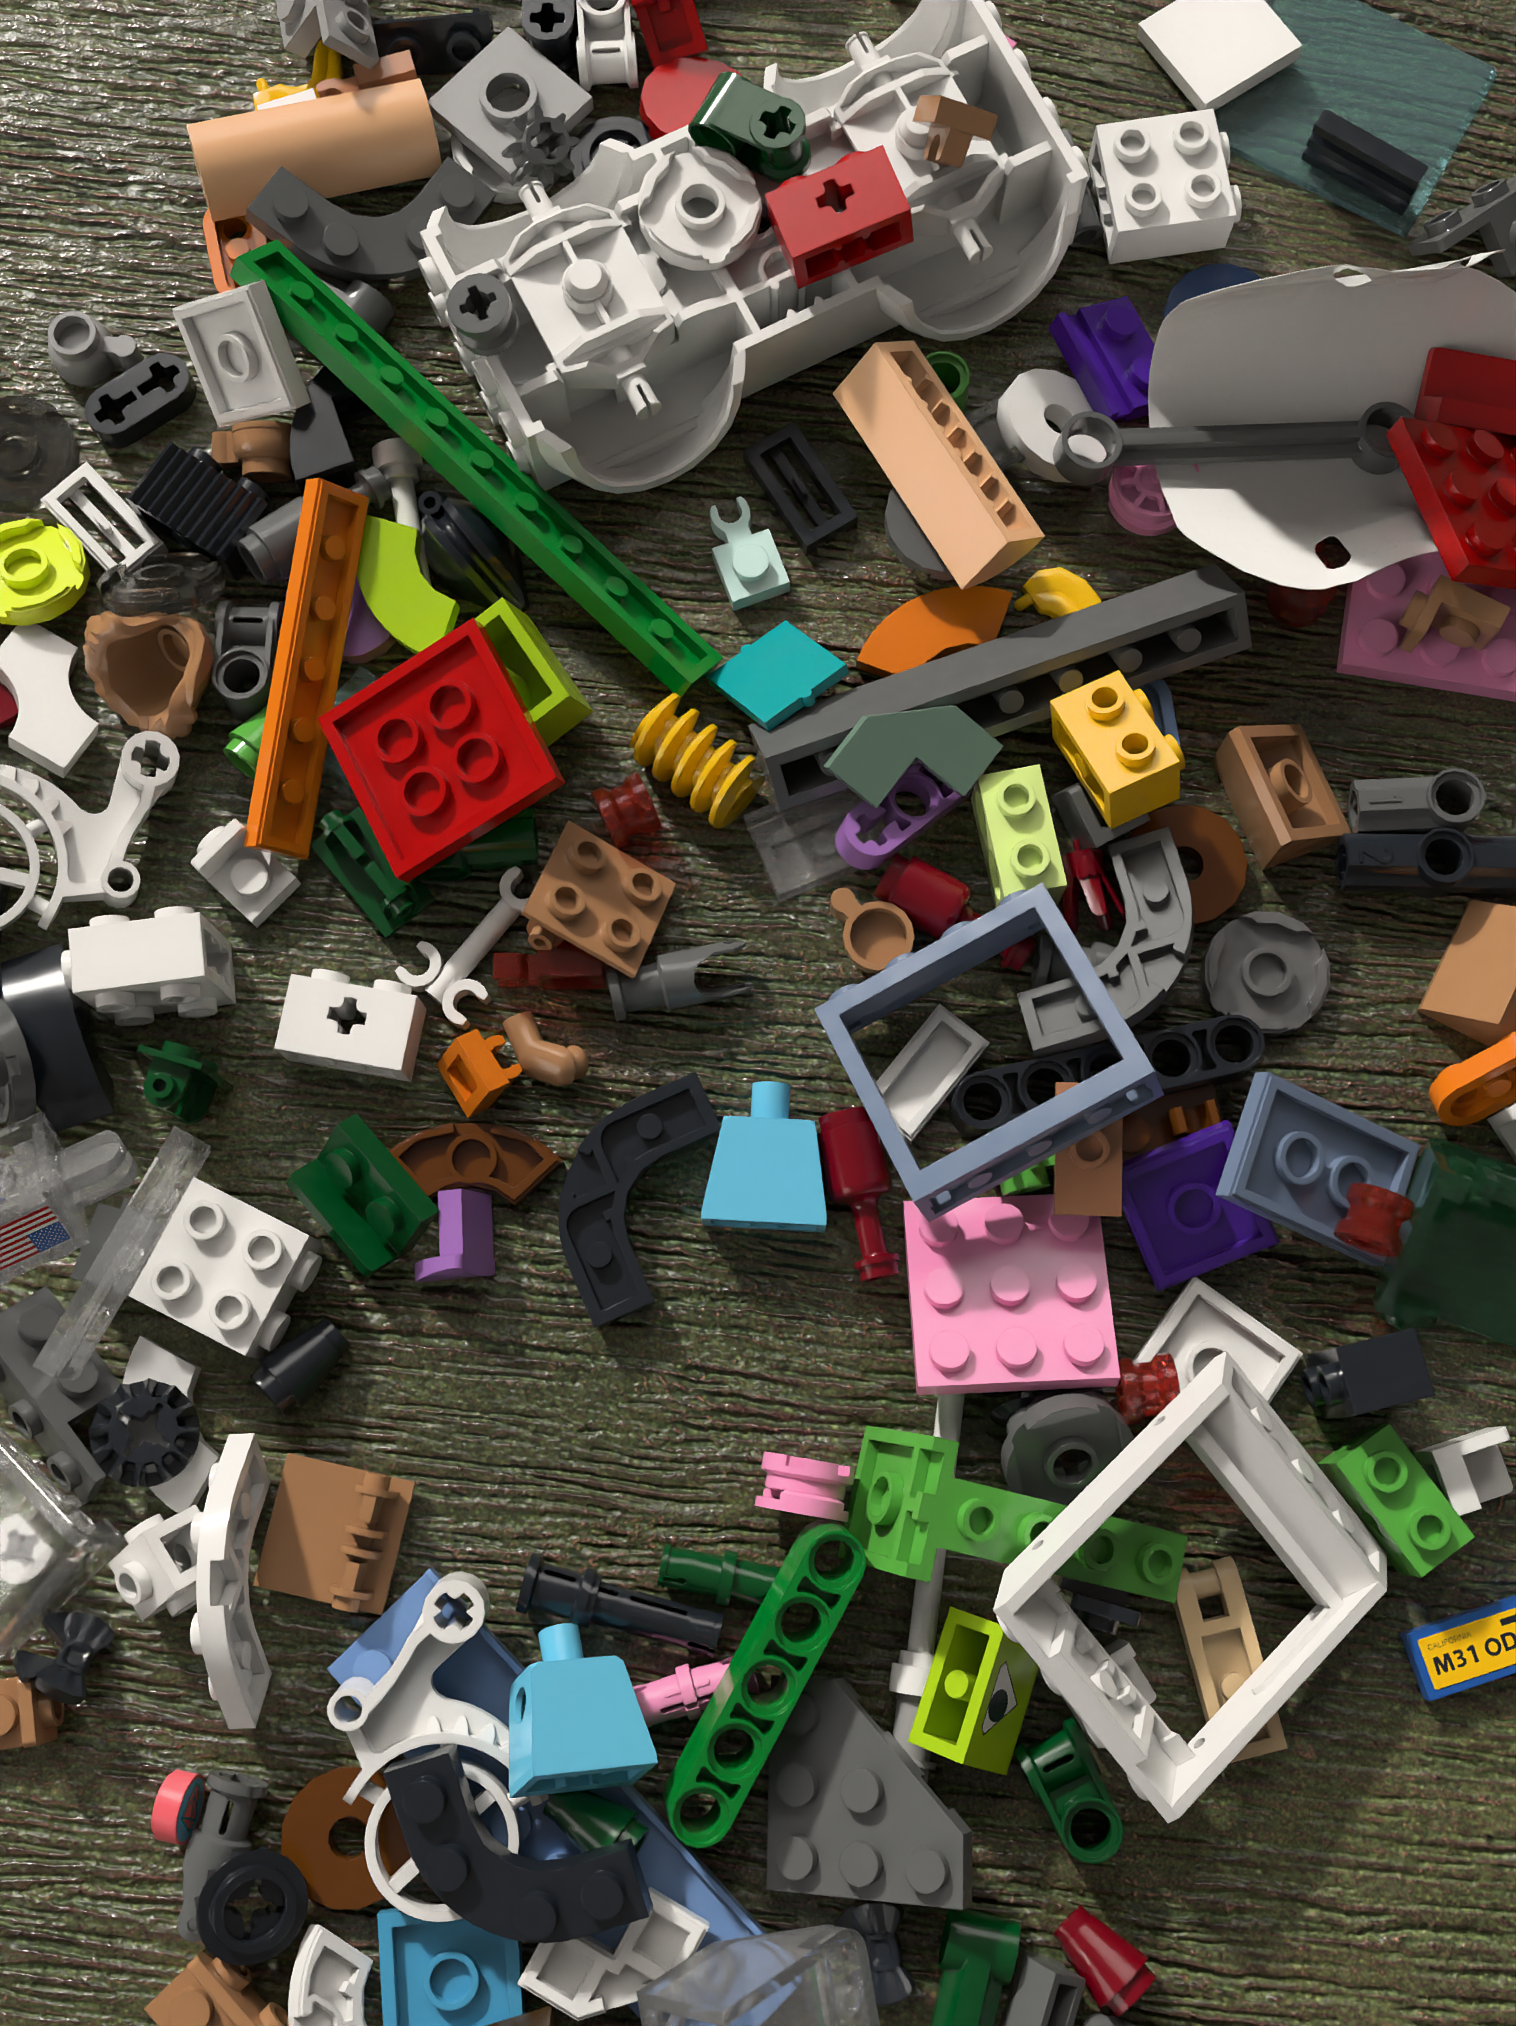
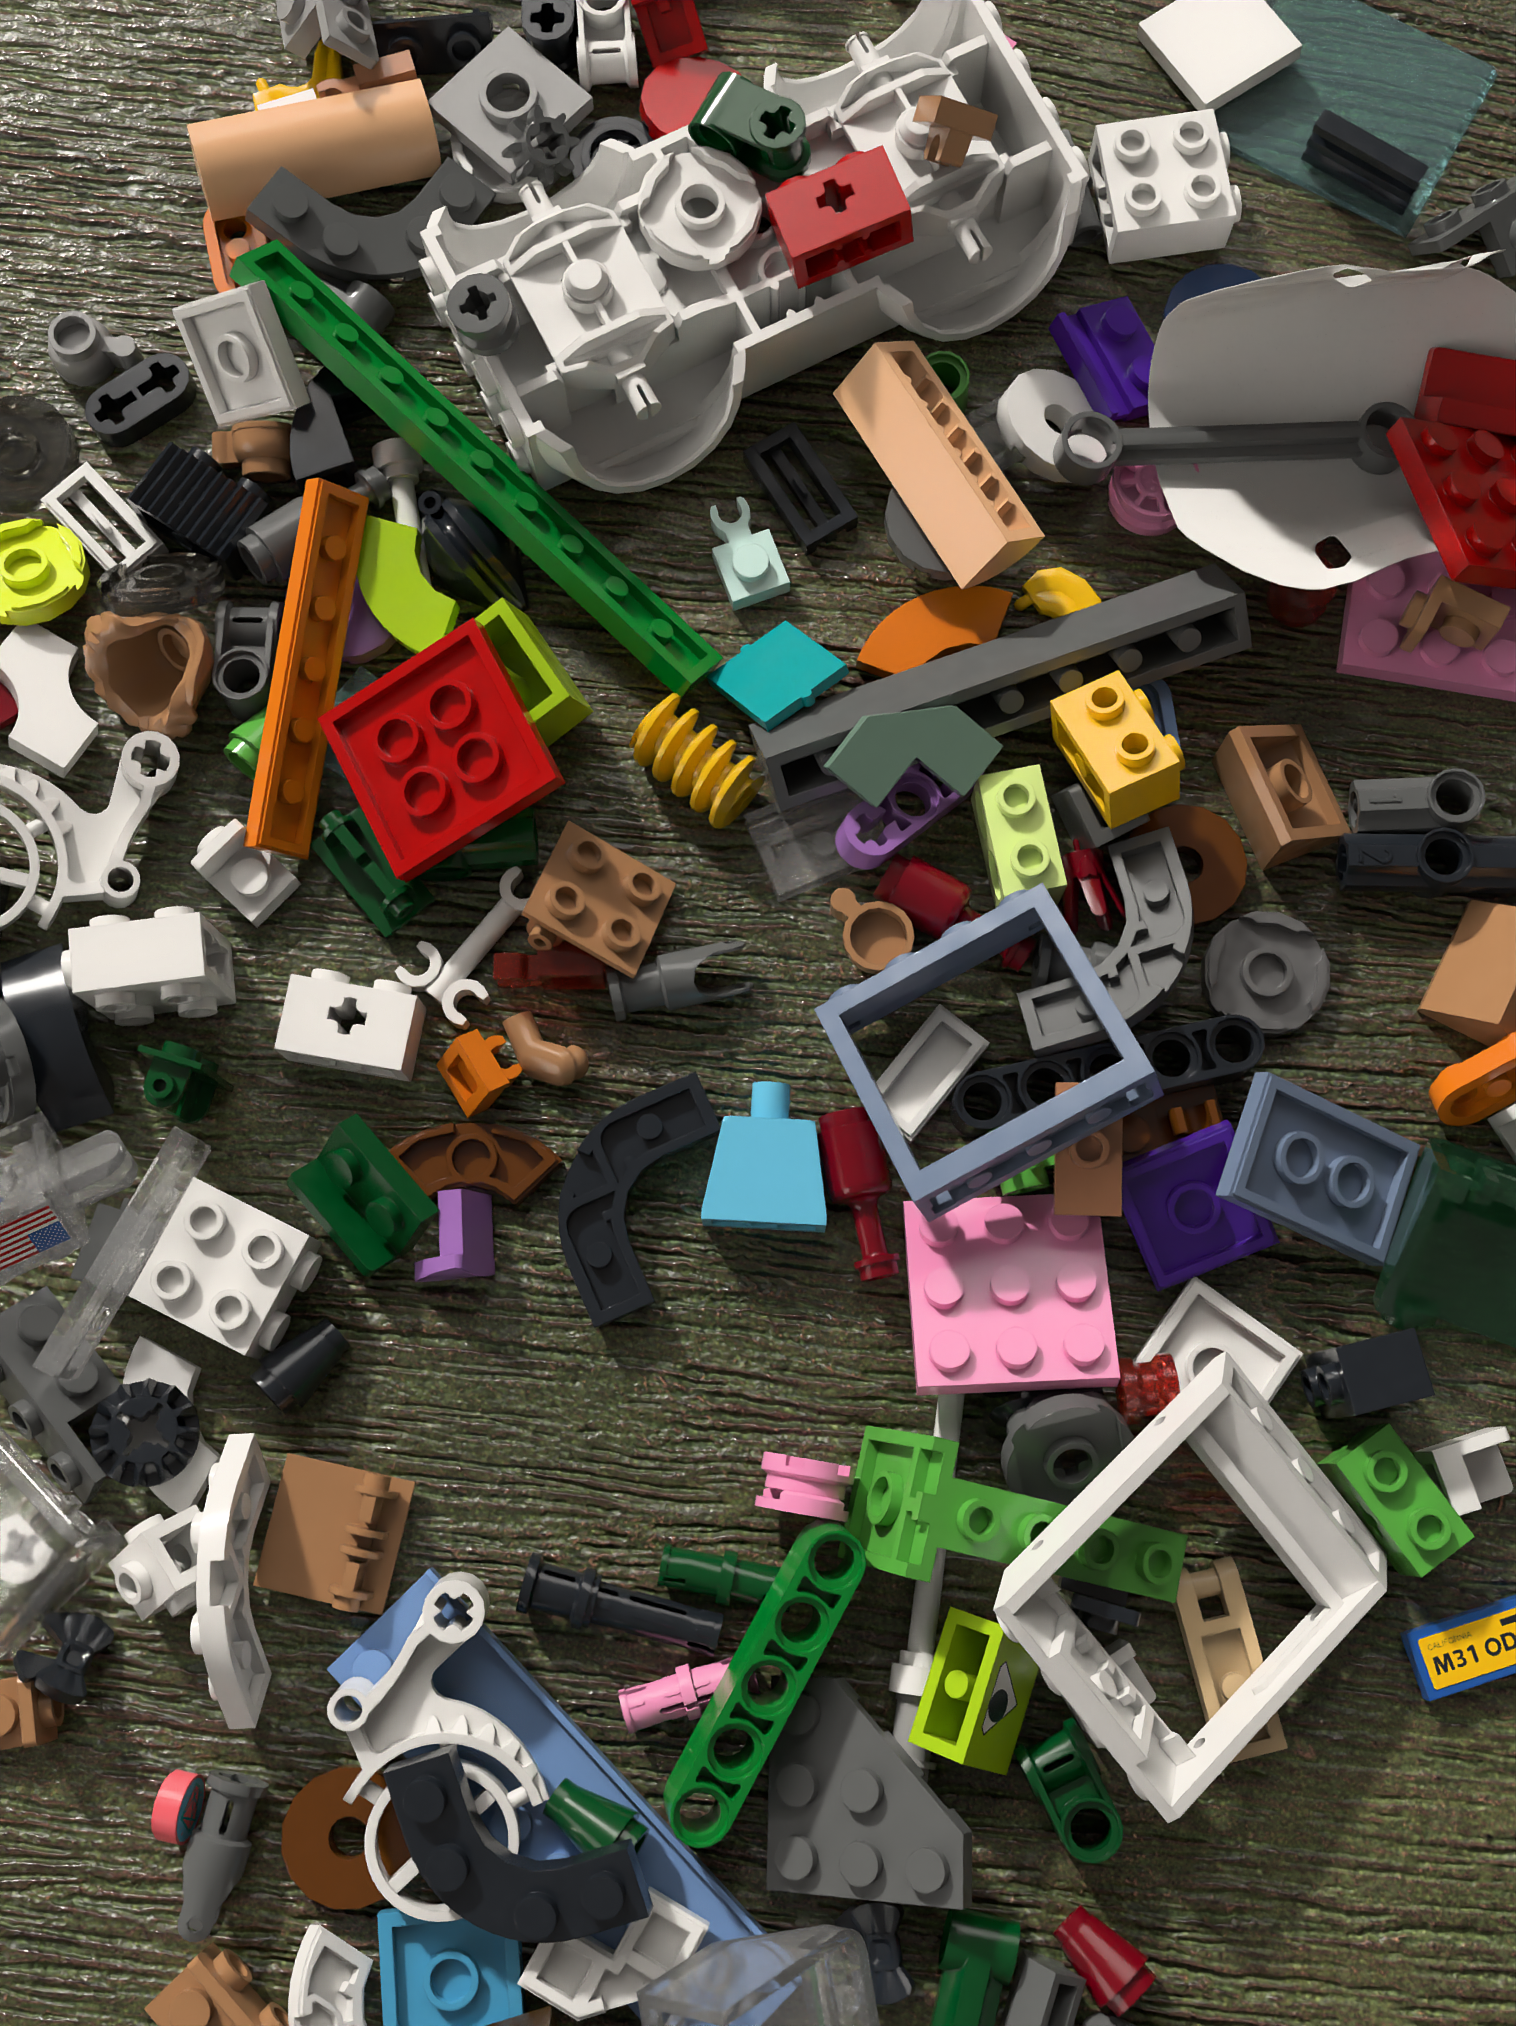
(270, 1927): black gear -> none
(574, 1721): medium azure torso -> none
(626, 810): clear red wheel -> none
(1374, 1219): clear red wheel -> none

